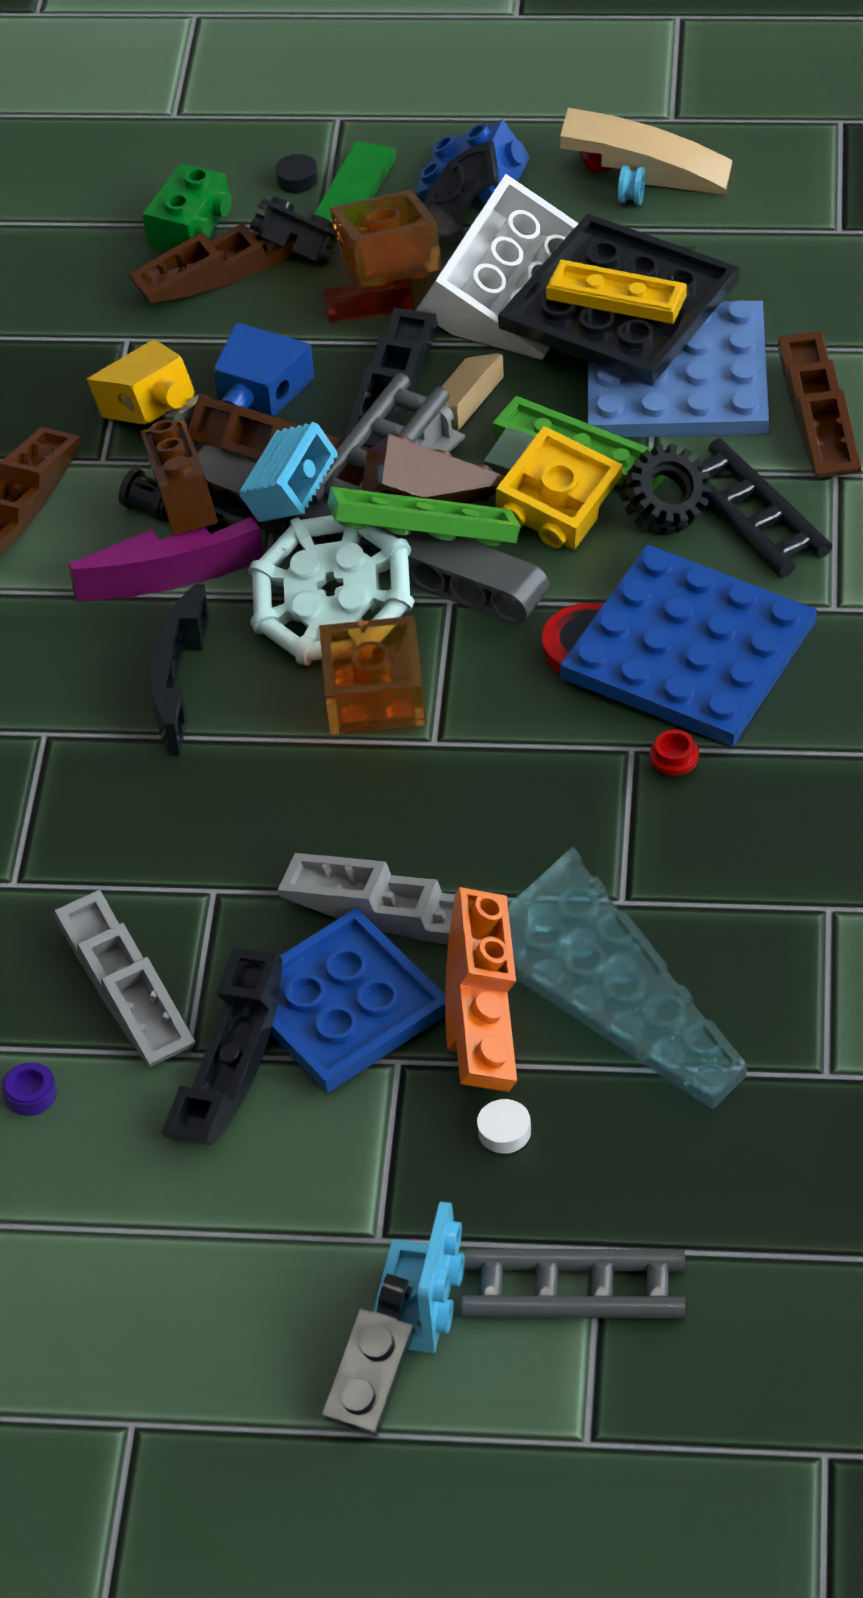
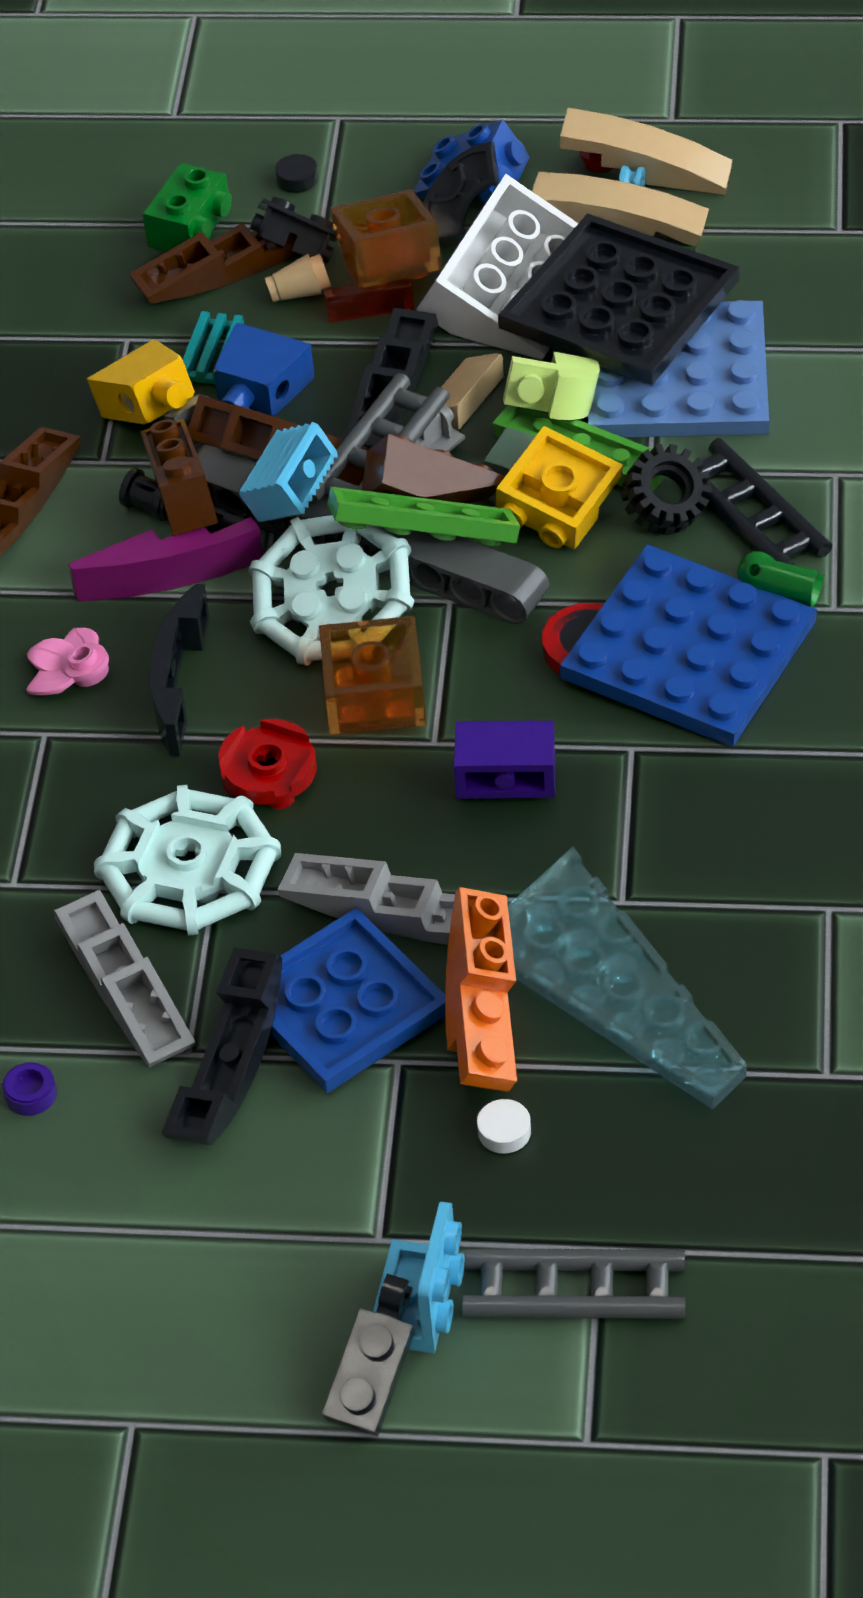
(67, 661): none -> bright pink plate
(189, 880): none -> light aqua plate
(196, 343): none -> teal tile
(274, 783): none -> red plate
(299, 279): none -> tan cone
(358, 176): green tile -> none
(505, 754): none -> dark purple brick
(558, 387): none -> yellowish green brick
(616, 291): yellow tile -> none
(623, 204): none -> tan slope
(674, 753): red plate -> none
(781, 578): none -> green piece
(818, 405): reddish brown slope -> none

